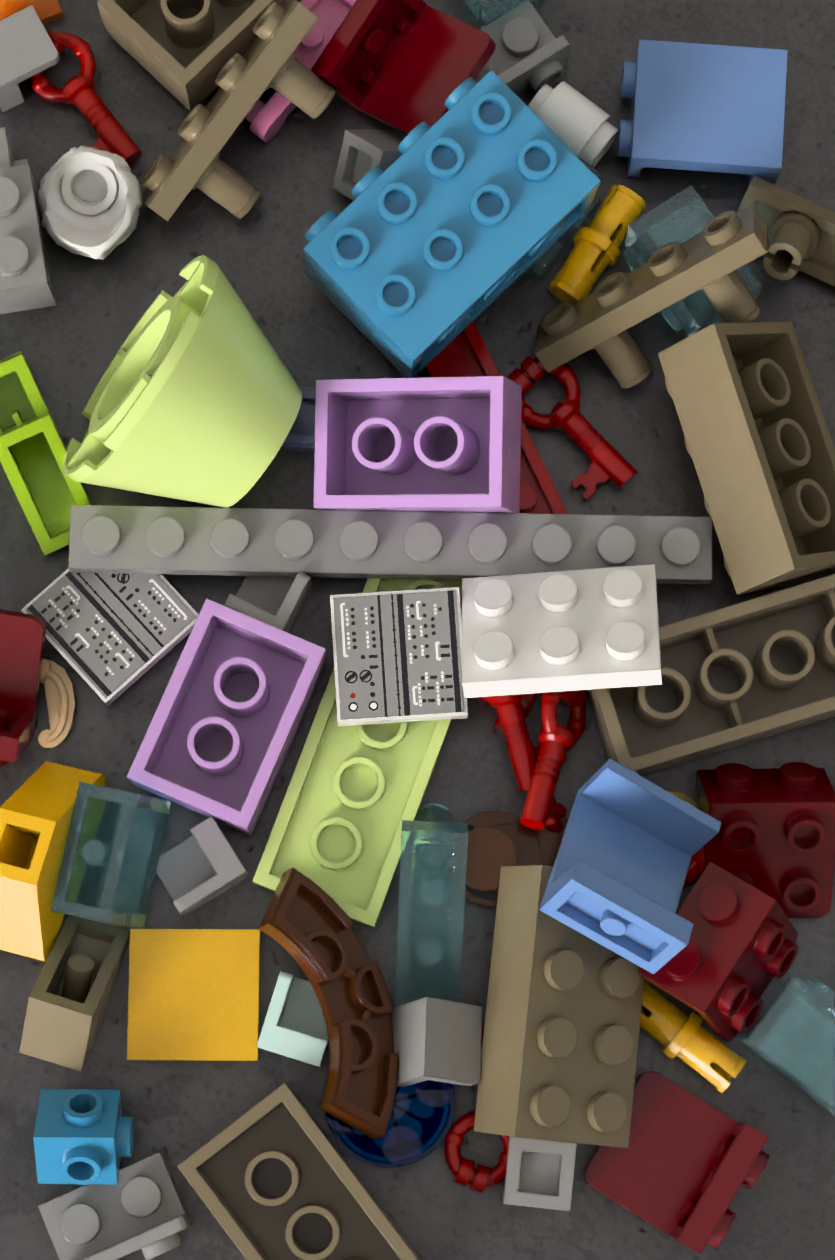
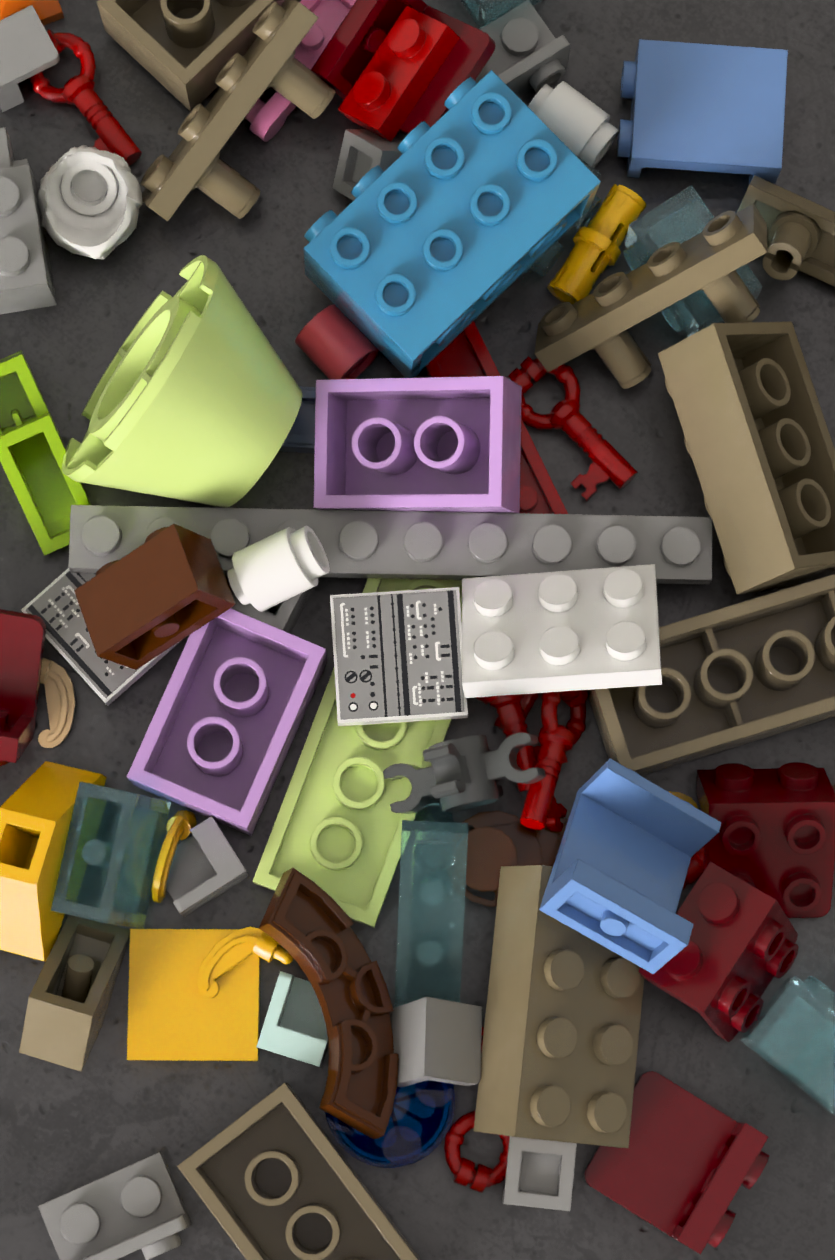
(81, 1136): dark azure brick -> none
(154, 596): none -> reddish brown brick
(177, 829): none -> yellow piece
(232, 951): none -> yellow piece
(278, 567): none -> white brick
(336, 345): none -> coral beam
(399, 73): none -> red plate
(464, 773): none -> dark grey pin
(688, 1040): yellow pin -> none

